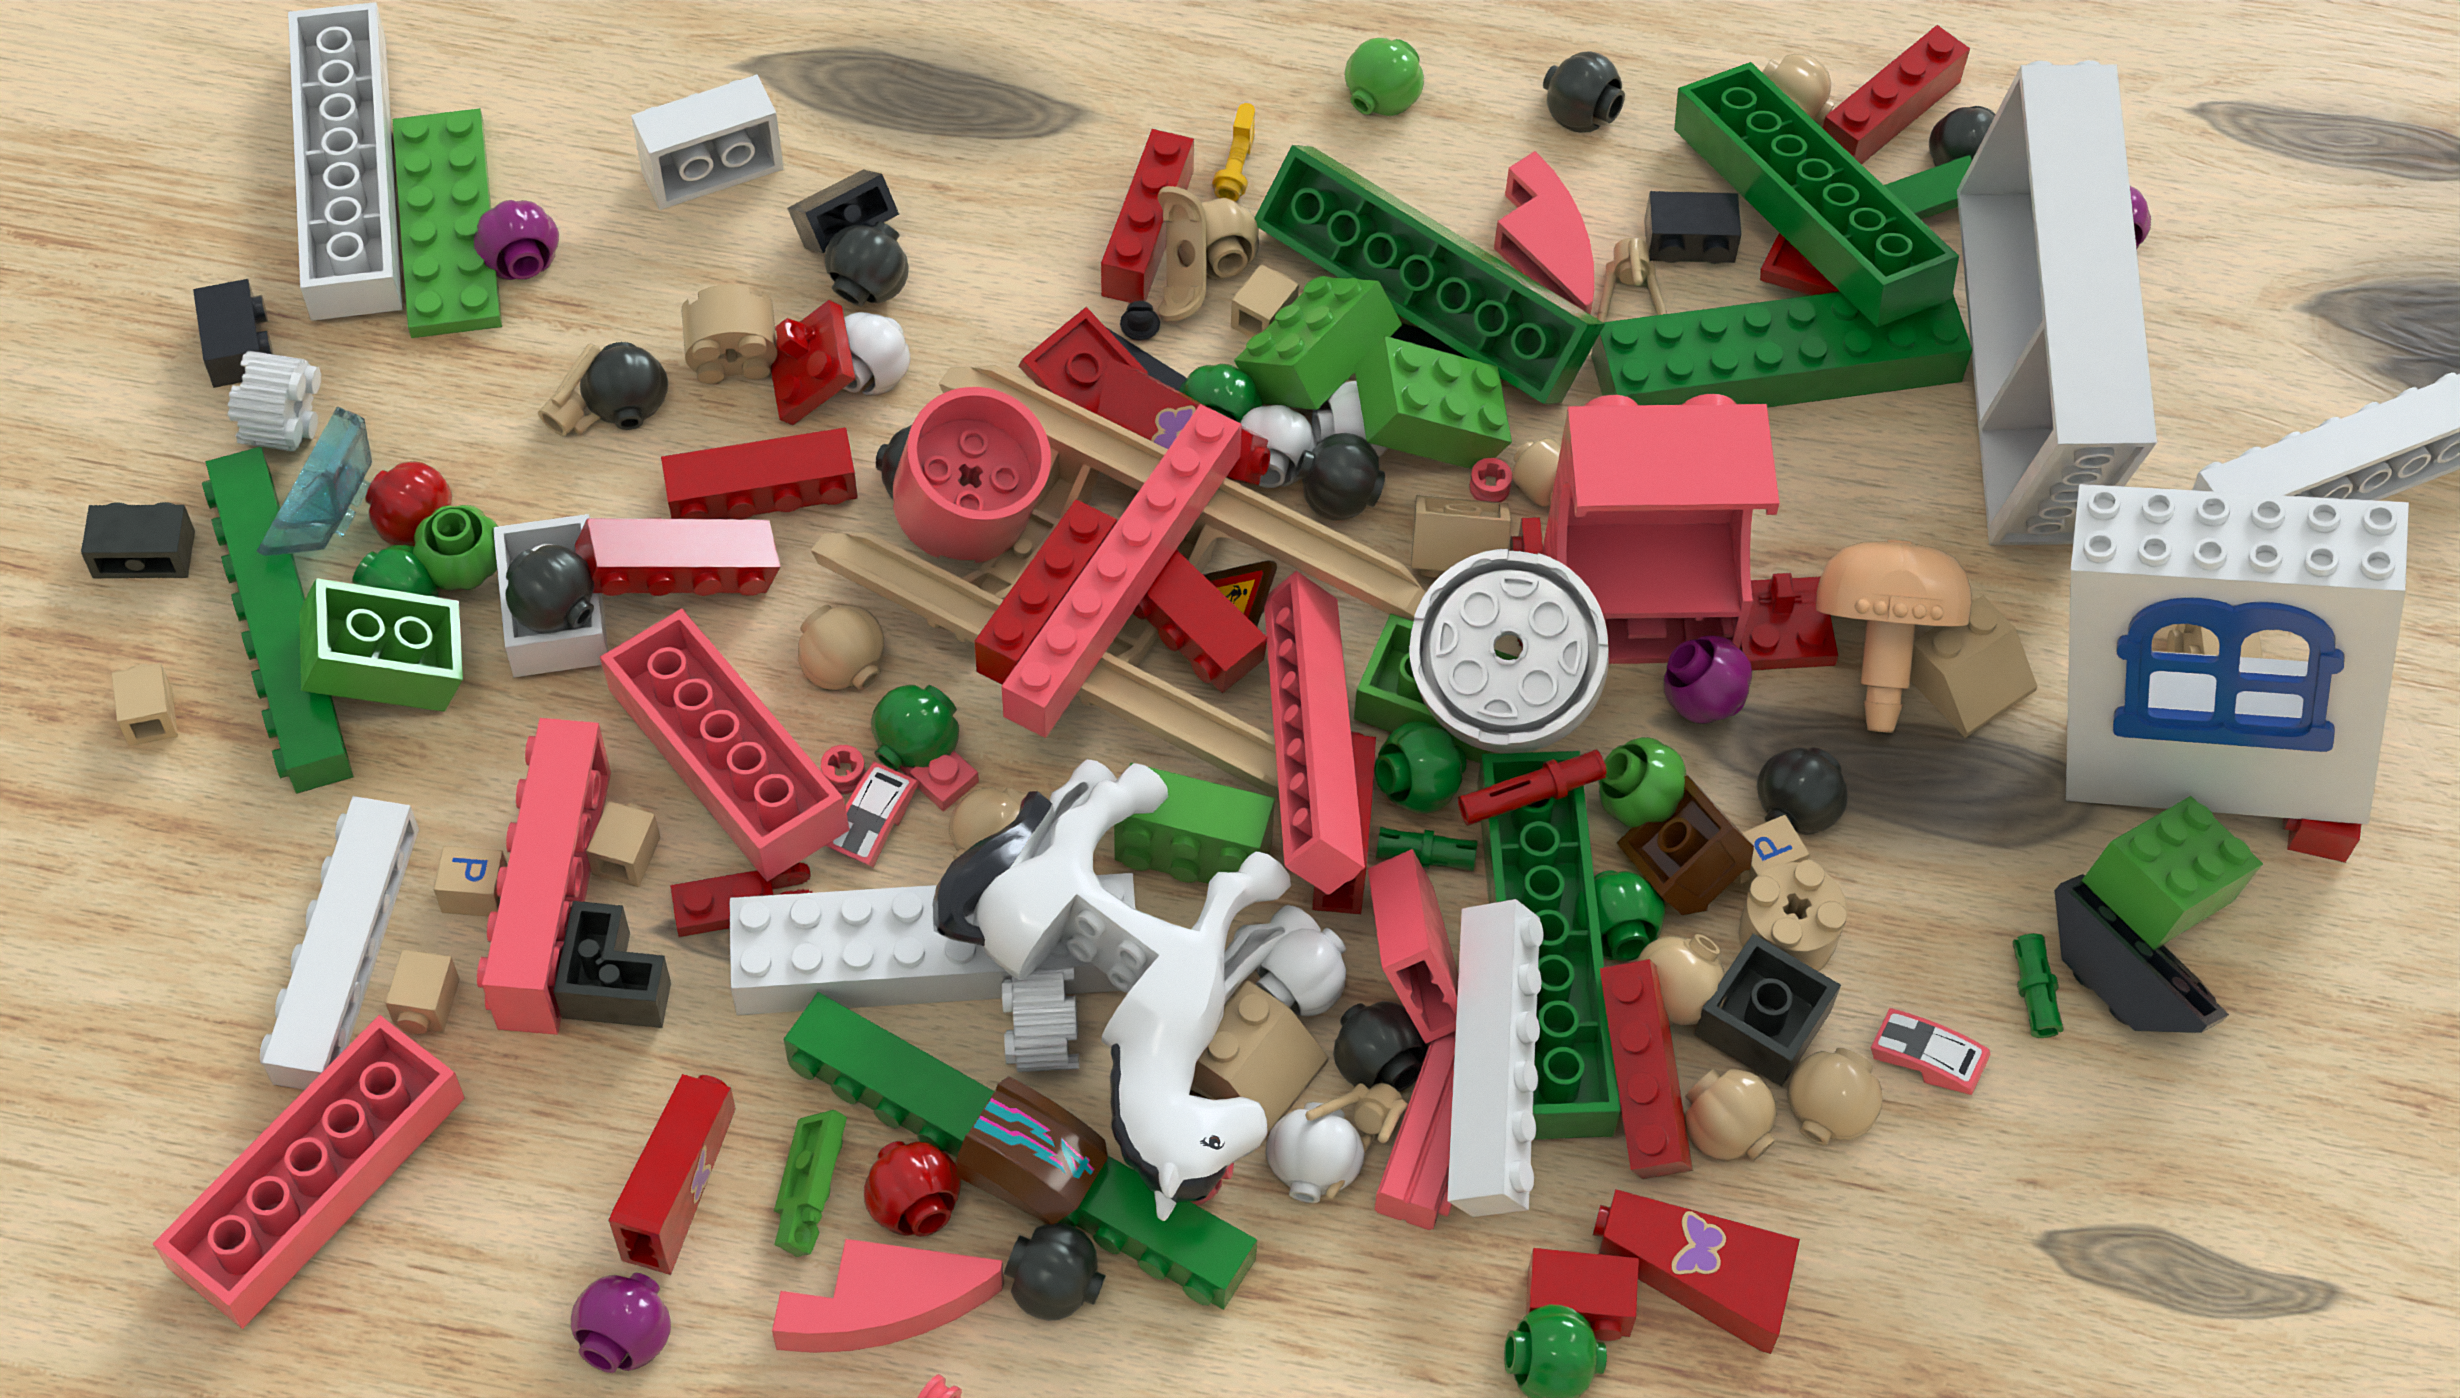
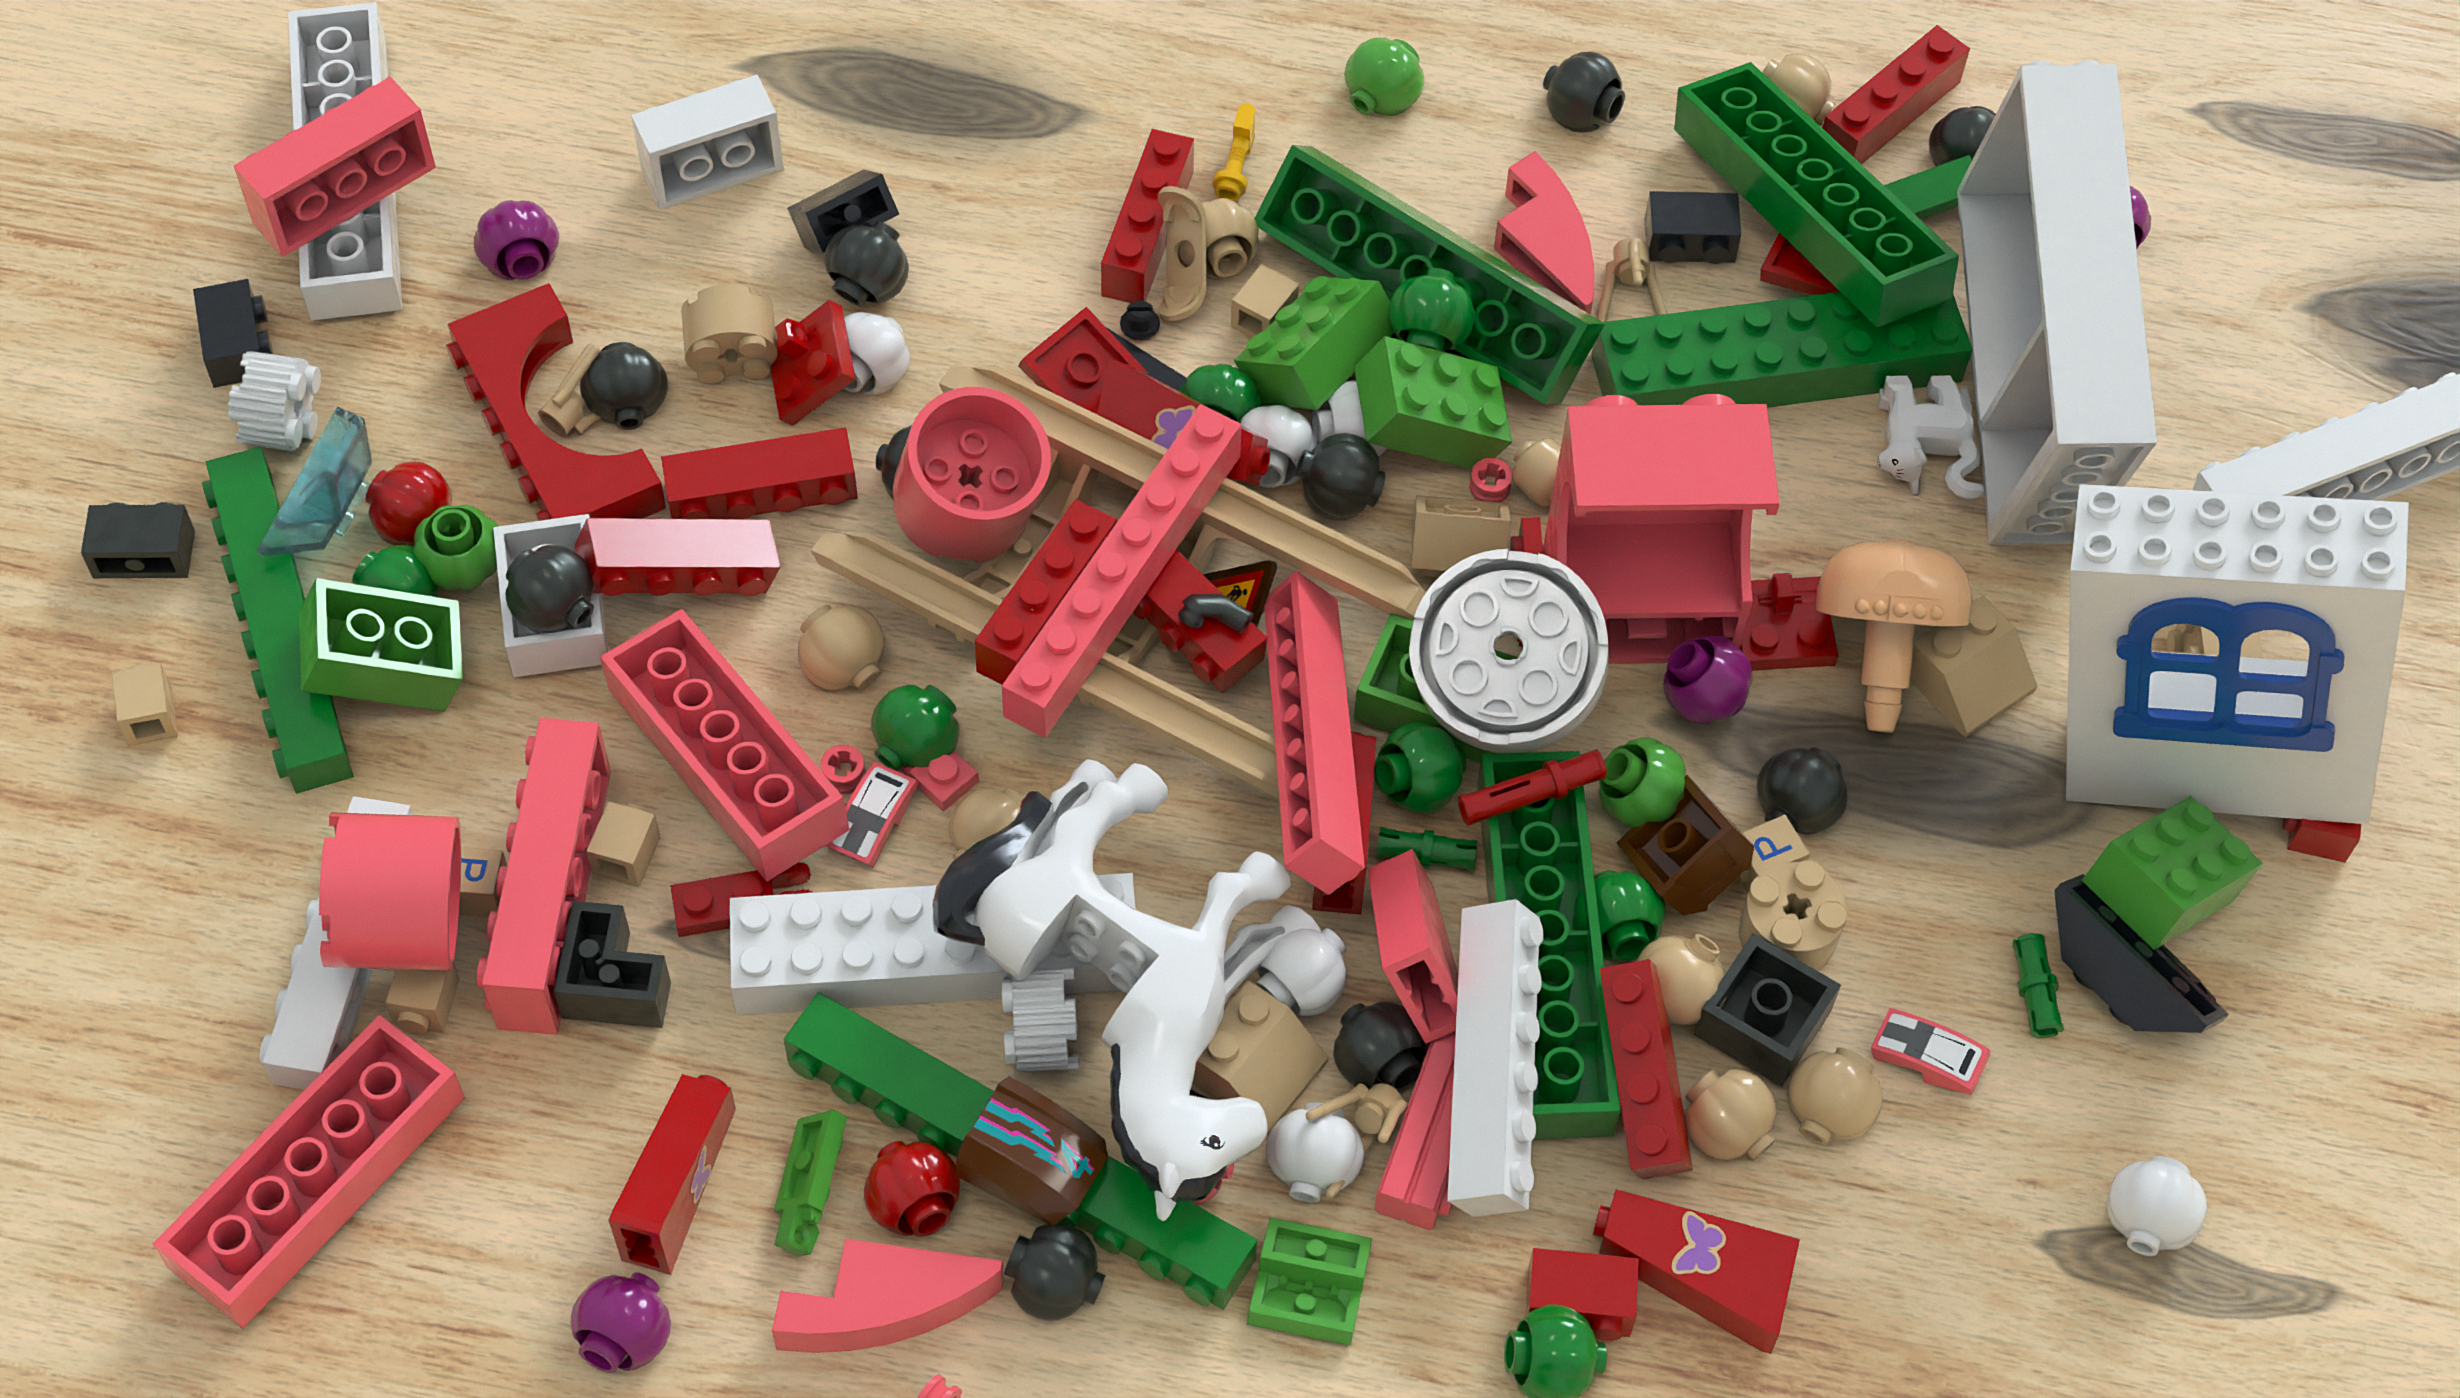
(335, 166): none -> coral brick
(391, 891): none -> coral brick
(440, 203): bright green plate -> none
(501, 356): none -> red arch
(1196, 830): bright green brick -> none
(1214, 606): none -> pearl dark grey arm
(1309, 1281): none -> bright green slope
(1432, 311): none -> green plant
(1930, 429): none -> white animal
(2156, 1205): none -> white plant

